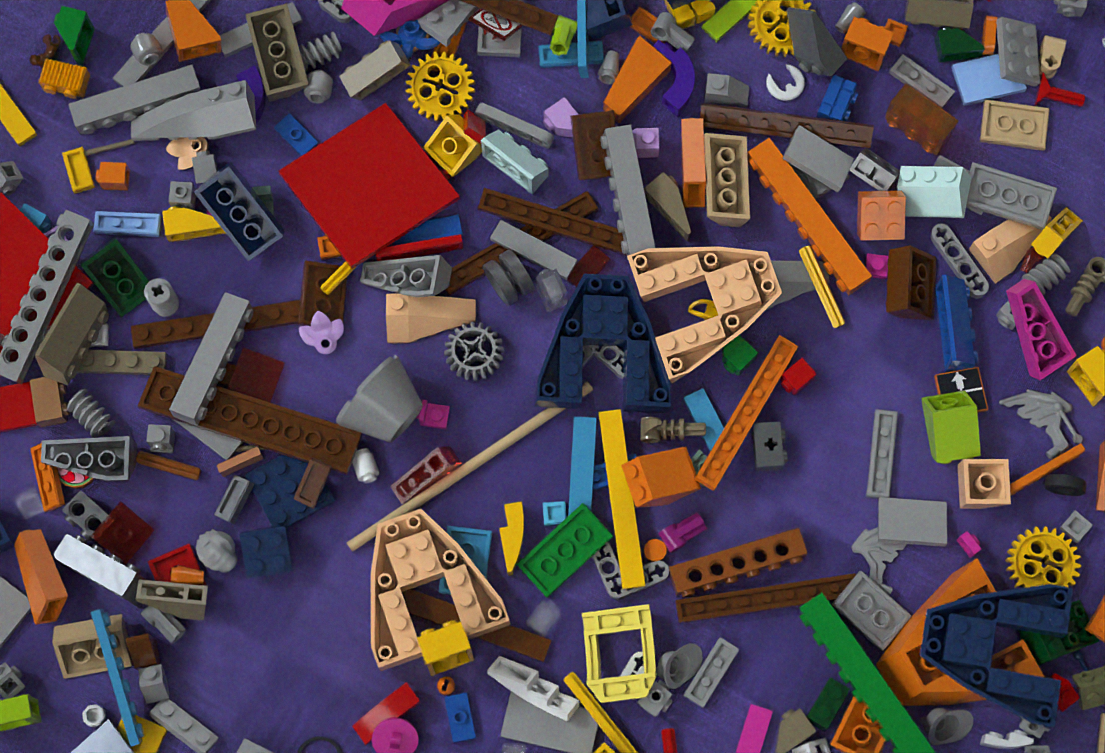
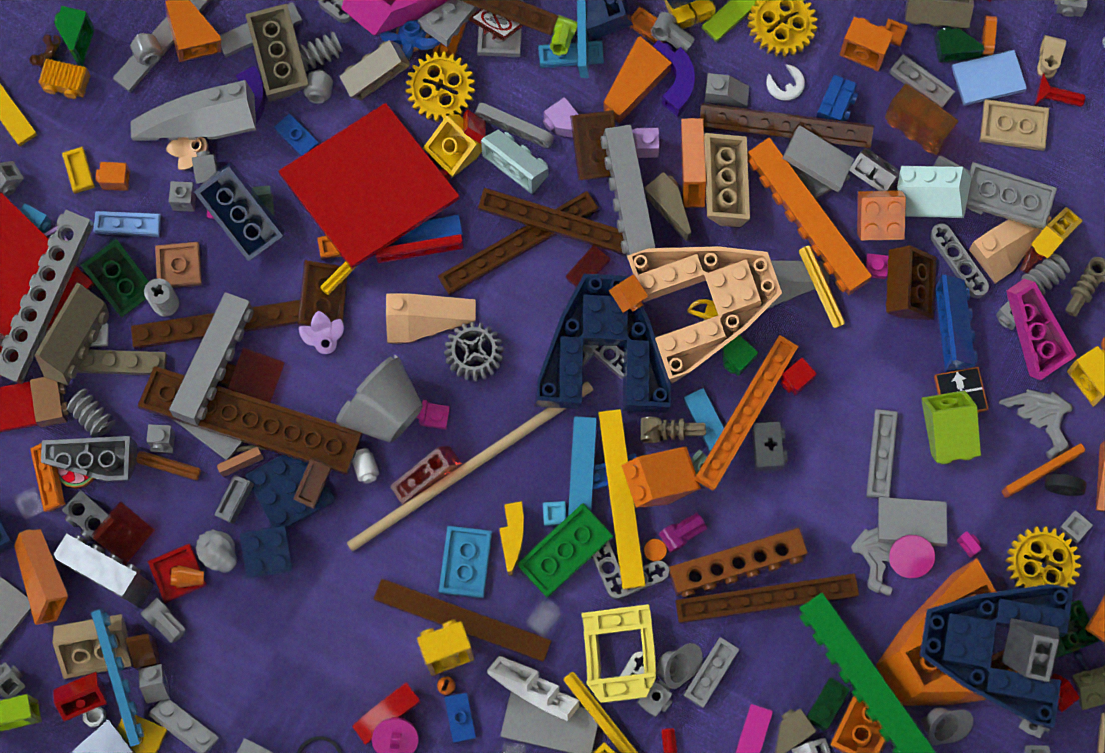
(79, 696): none -> red brick
(108, 147): dark tan piece -> none
(132, 100): light grey brick -> none
(177, 599): dark tan slope -> none
(179, 264): none -> nougat tile
(189, 224): yellow slope -> none
(409, 276): light grey wedge -> none
(413, 553): light nougat piece -> none
(508, 277): flat silver wheel -> none
(533, 249): light grey tile -> none
(551, 289): clear brick -> none
(610, 68): light grey cone -> none
(629, 294): none -> orange brick
(813, 43): dark grey slope -> none
(850, 12): light grey cone -> none
(871, 610): light grey tile -> none
(912, 556): none -> dark pink piece
(983, 483): light nougat slope -> none
(1013, 740): white slope -> none
(1018, 51): light grey plate -> none
(1031, 649): none -> flat silver slope
(1076, 437): light grey hinge -> none

